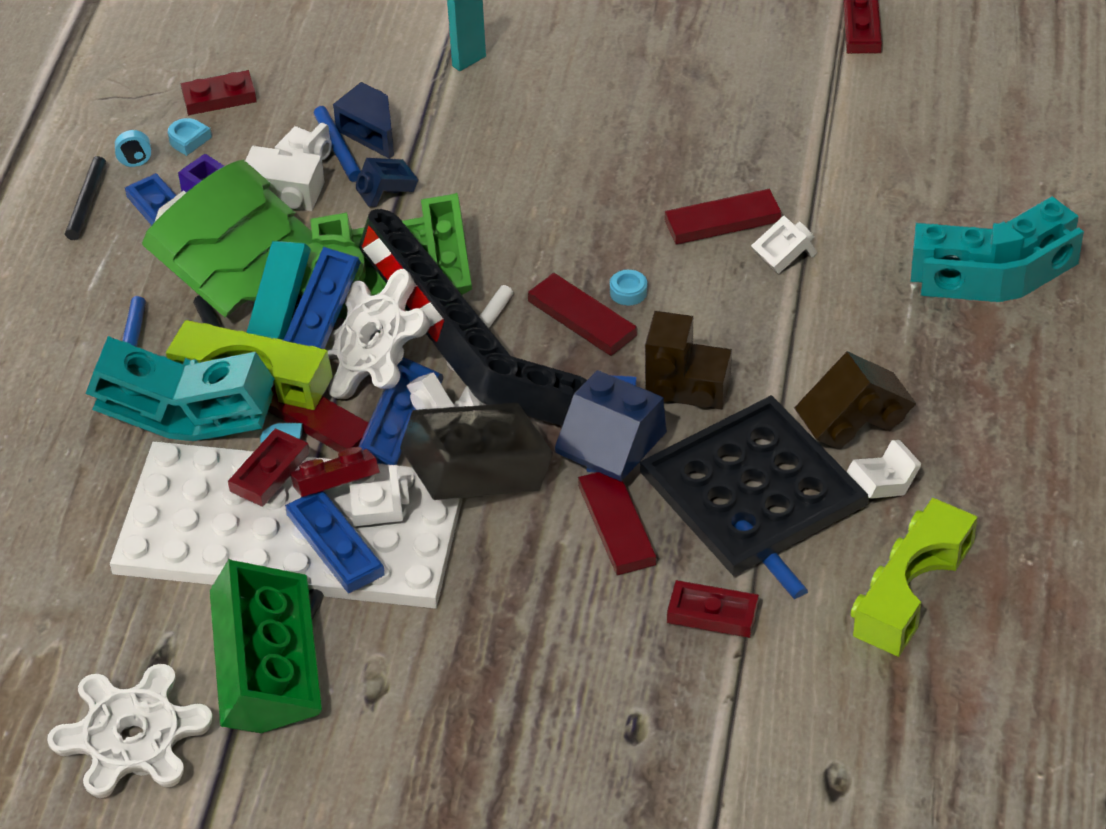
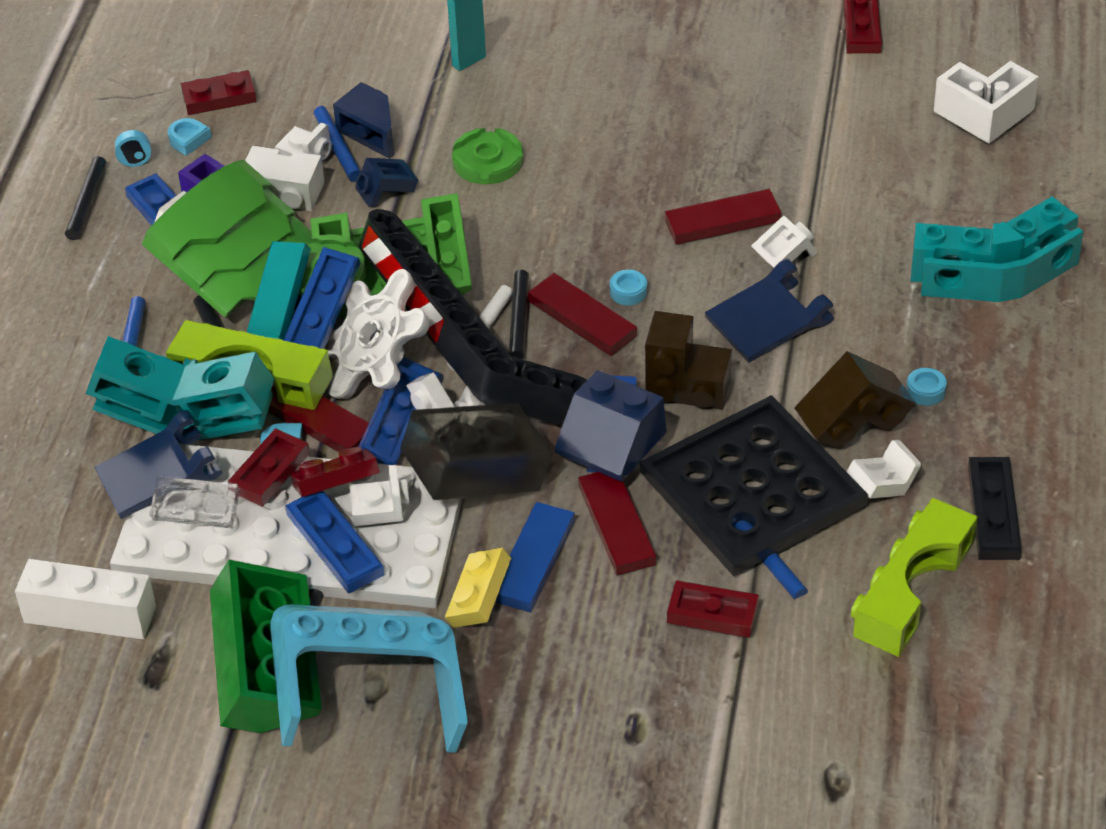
(85, 598): none -> white brick
(119, 709): white plate -> none
(133, 473): none -> dark blue flag
(194, 502): none -> clear plate
(368, 631): none -> medium azure windscreen
(478, 587): none -> light yellow plate
(487, 156): none -> bright green tile
(519, 314): none -> black bar
(534, 555): none -> blue tile
(768, 313): none -> dark blue flag
(926, 386): none -> medium azure tile
(985, 103): none -> white brick
(996, 508): none -> black tile

